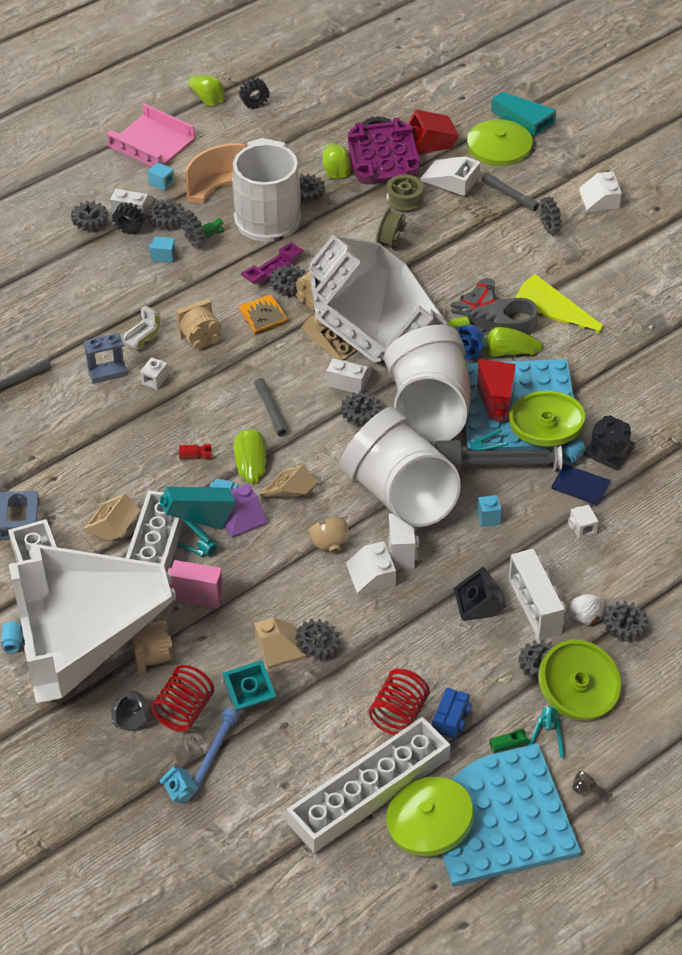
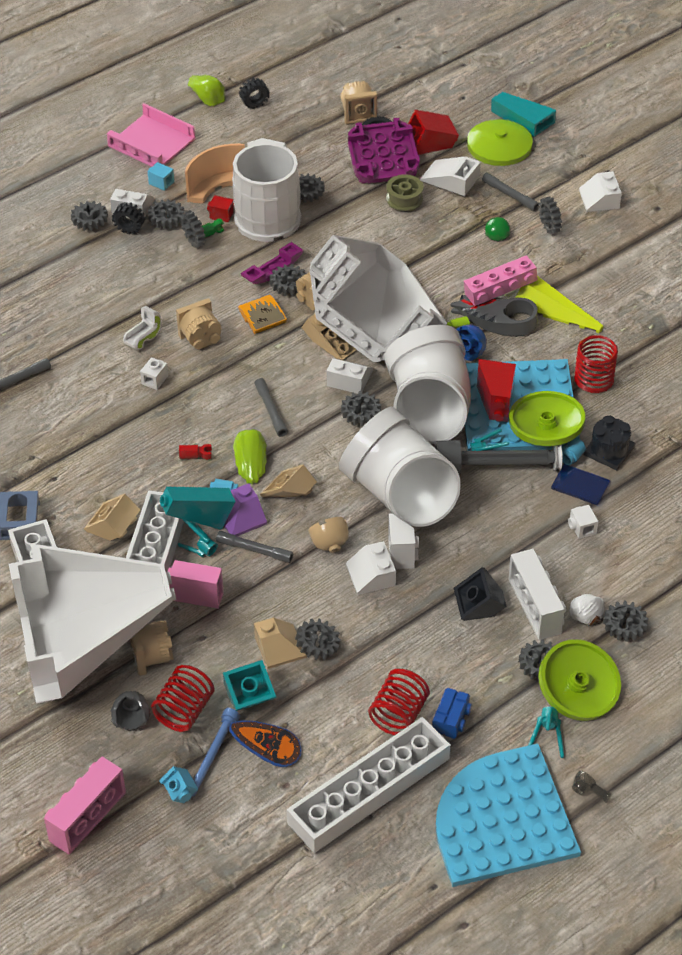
(11, 637): medium azure brick -> none
(85, 805): none -> bright pink brick
(107, 370): sand blue panel -> none
(162, 249): medium azure brick -> none
(220, 208): none -> red brick
(267, 742): none -> shield
(274, 552): none -> dark grey piece
(336, 161): lime hair -> none
(358, 102): none -> tan piece
(391, 228): olive wheel -> none
(430, 816): lime dish -> none
(489, 511): medium azure brick -> none
(497, 229): none -> green hair
(500, 280): none -> bright pink brick
(507, 741): green bar -> none
(511, 342): lime hair -> none
(610, 363): none -> red piece

